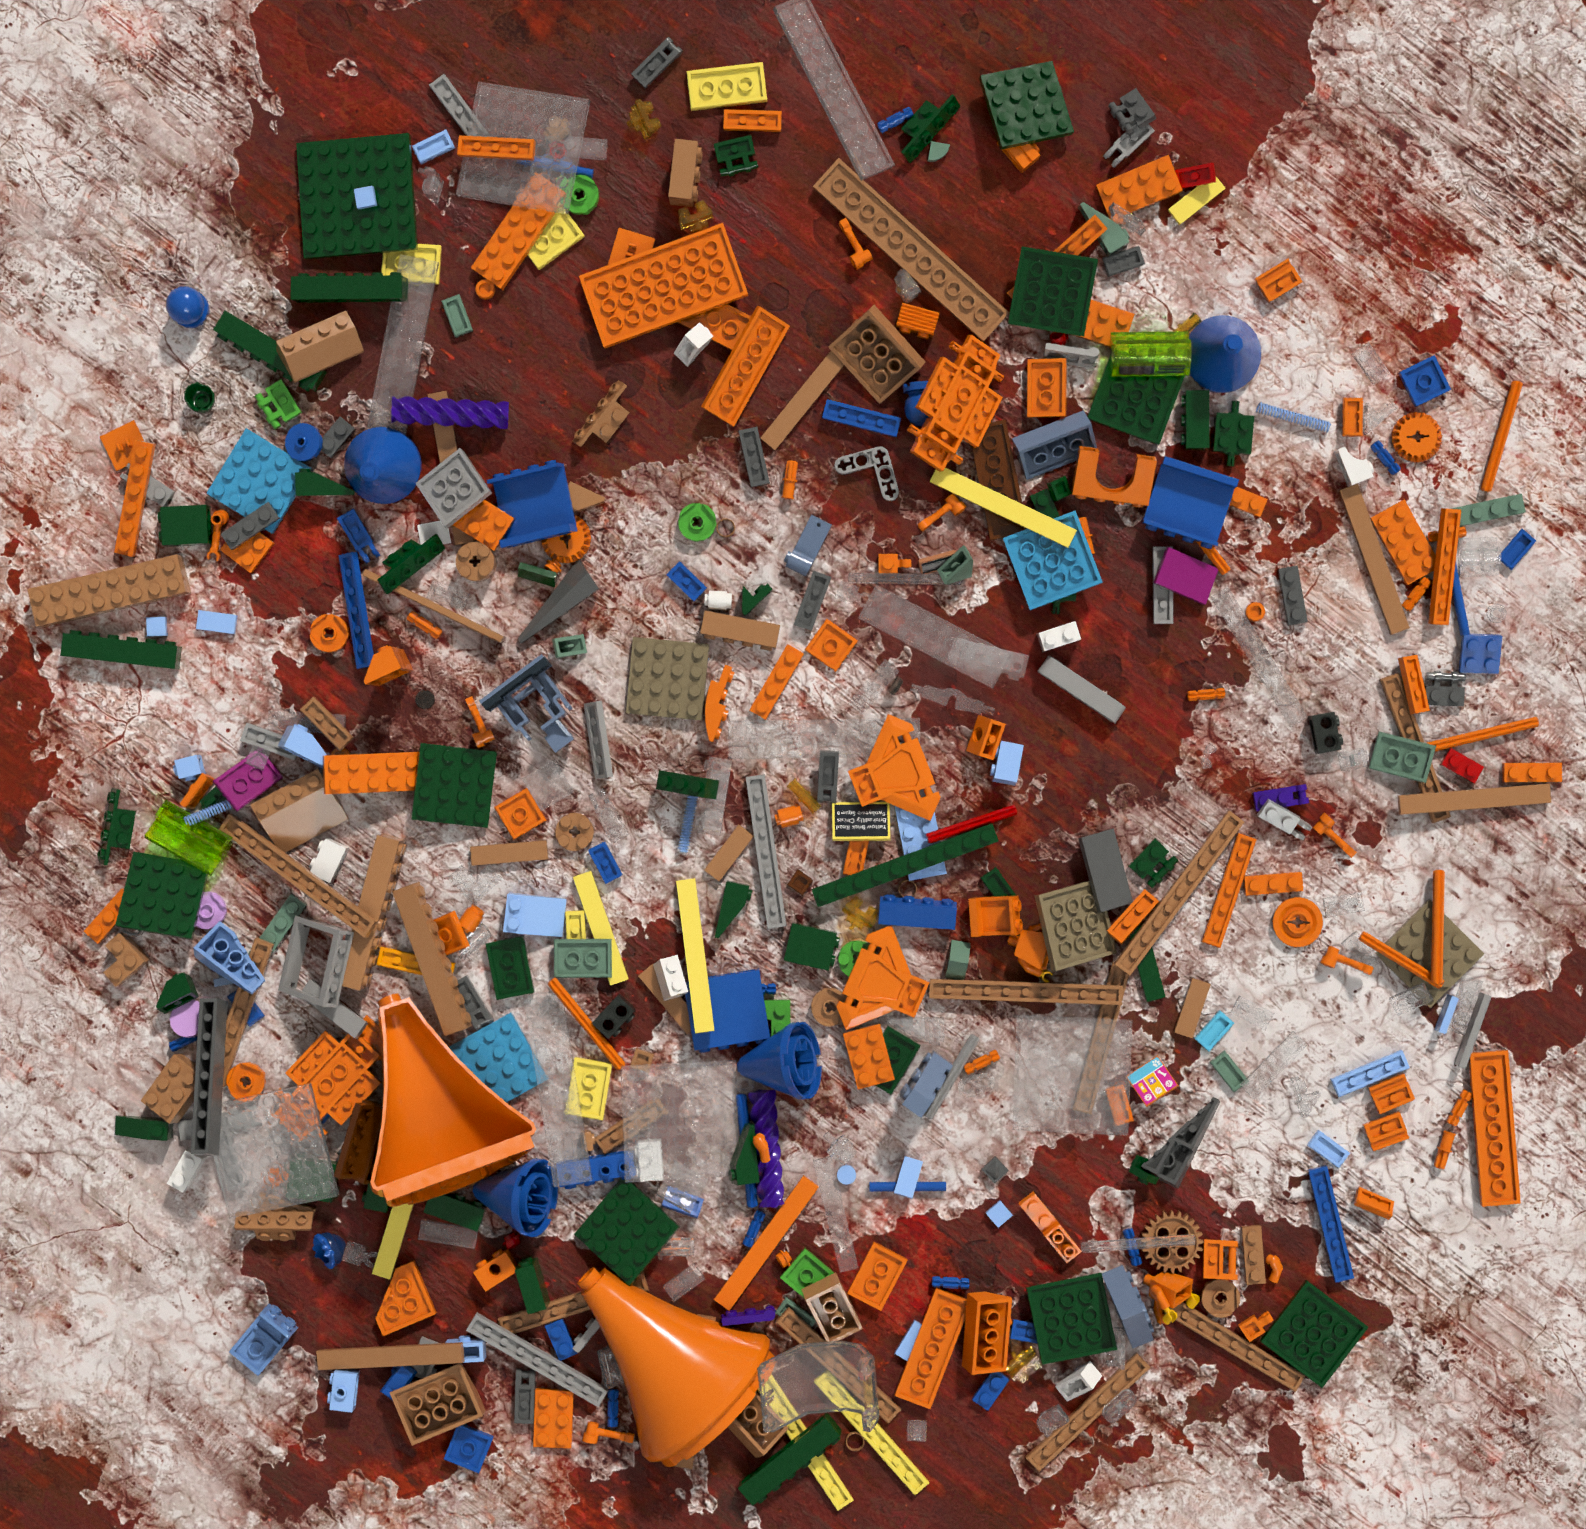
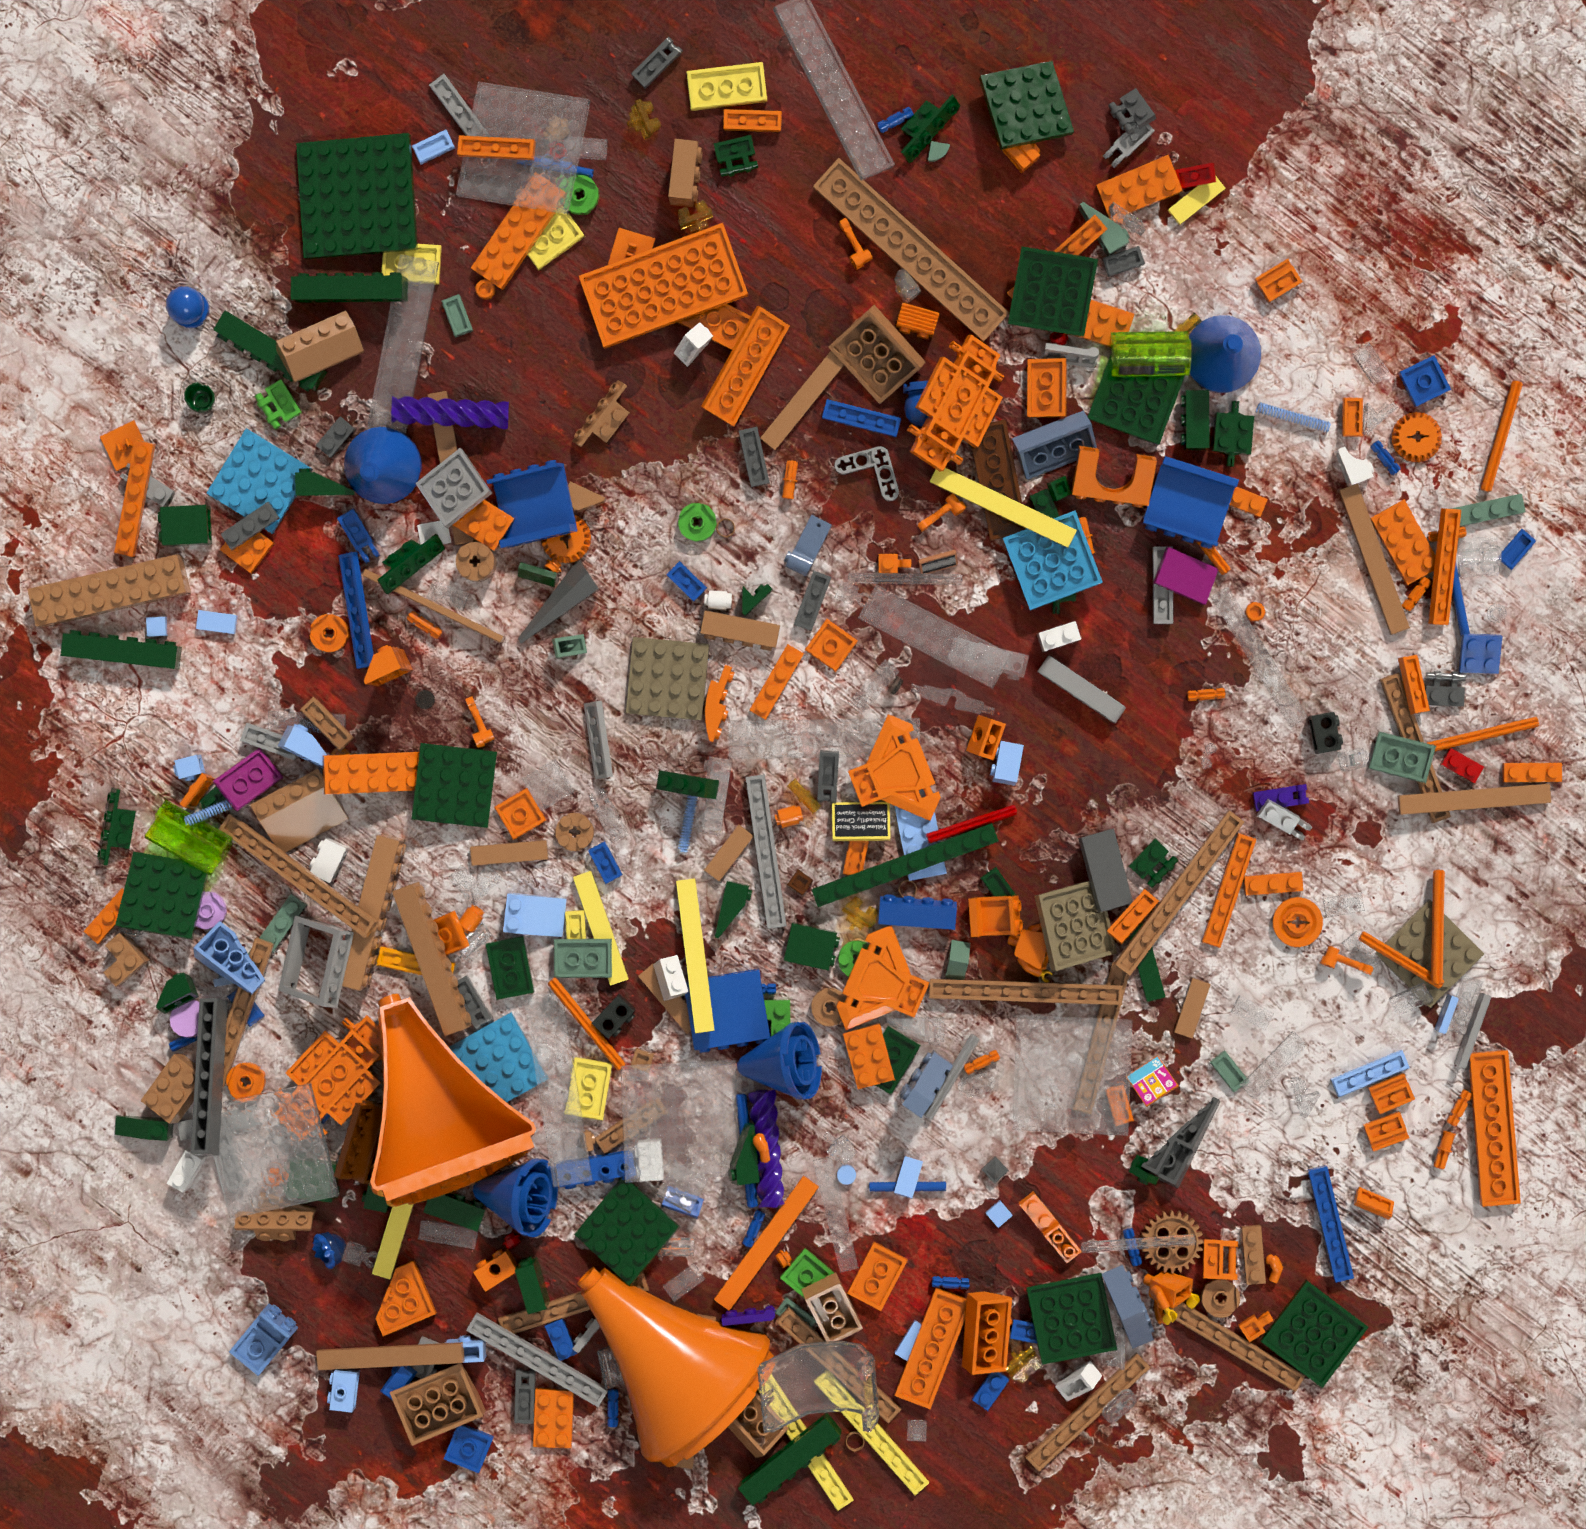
(224, 517): orange brick -> none
(257, 757): clear tile -> none
(311, 446): blue plate -> none
(342, 1015): light grey tile -> none
(365, 197): light blue tile -> none
(432, 183): clear bracket -> none
(501, 697): sand blue container -> none
(592, 1433): orange brick -> none
(957, 567): sand green slope -> none
(1051, 1420): clear bracket -> none
(1214, 1030): medium azure tile -> none
(1292, 595): dark grey plate -> none
(1324, 826): orange brick -> none
(1328, 1149): light blue tile -> none

